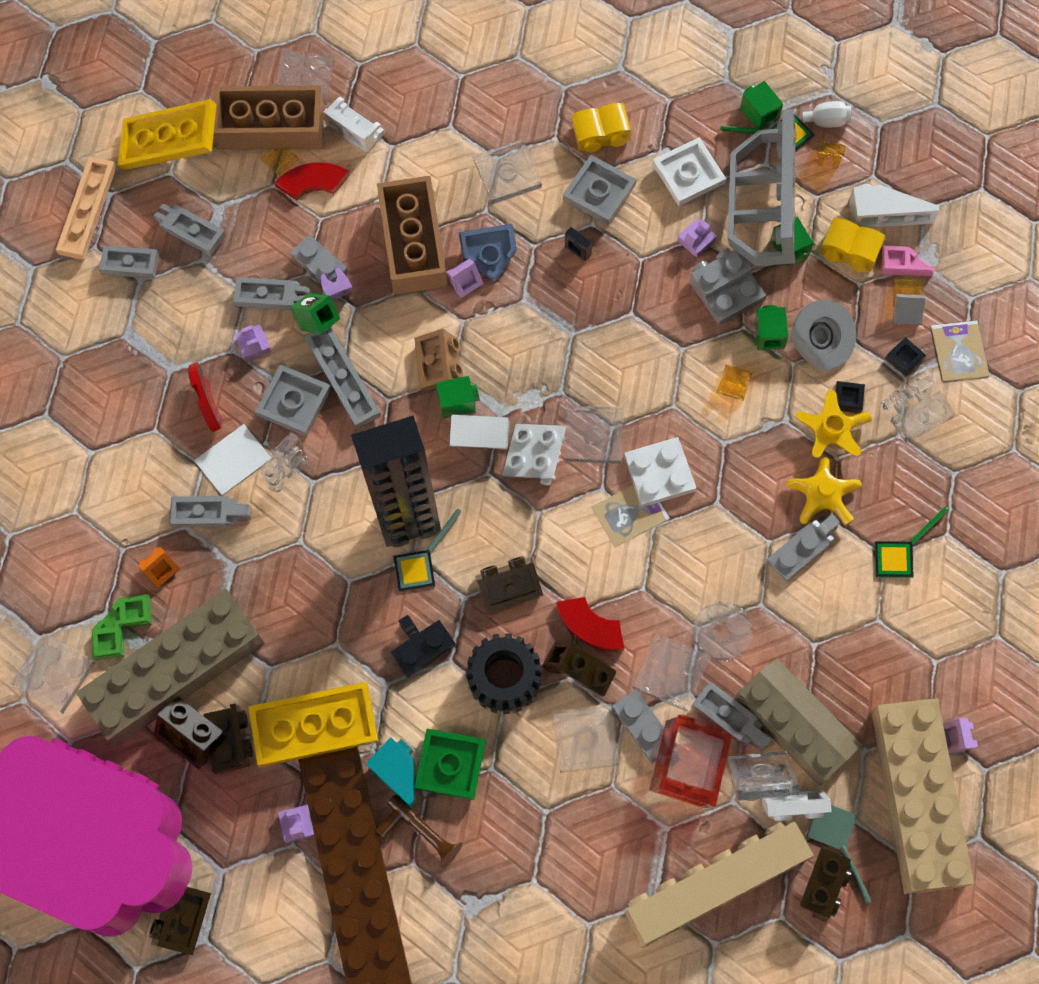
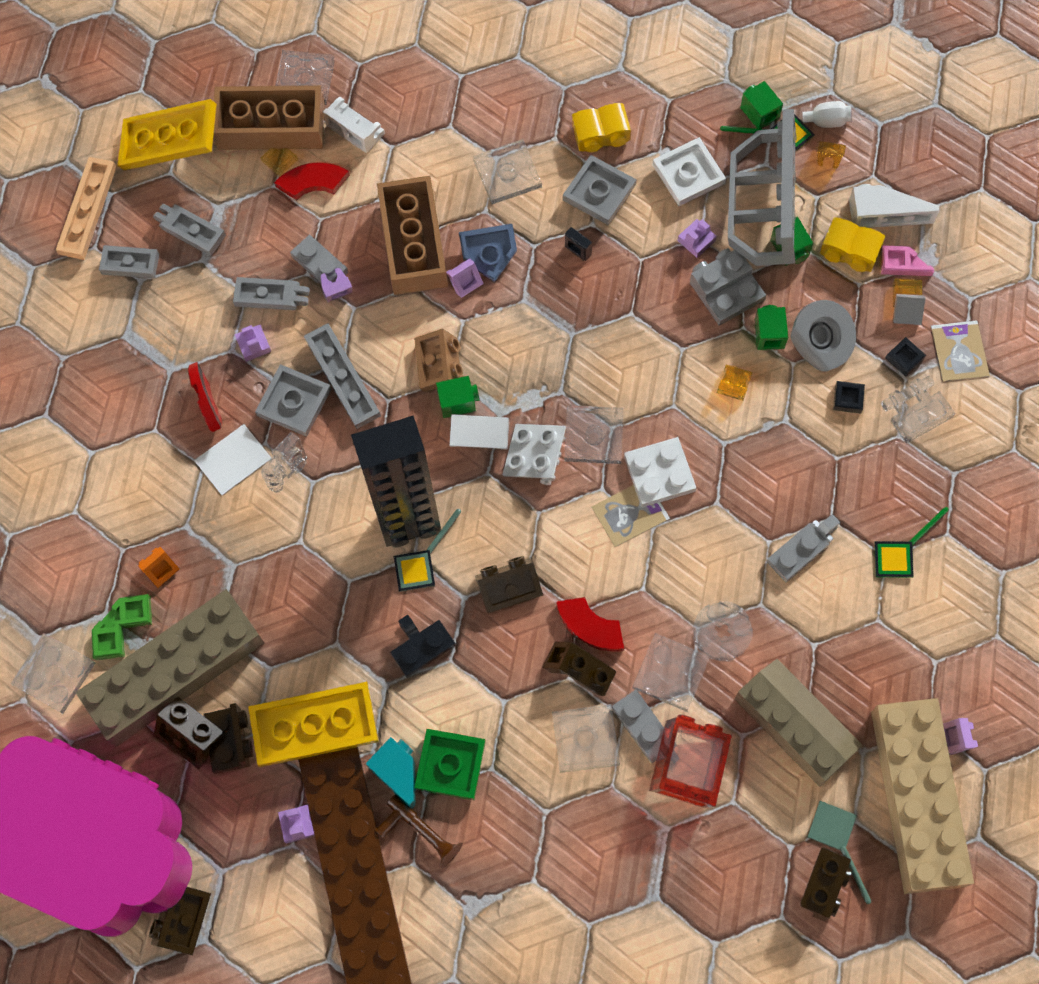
(207, 511): light grey hinge -> none
(315, 313): green brick -> none
(504, 649): black tyre -> none
(717, 884): tan brick -> none
(731, 716): light grey hinge -> none
(762, 776): clear plate -> none
(811, 803): white plate -> none
(824, 492): yellow animal -> none
(833, 426): yellow animal -> none

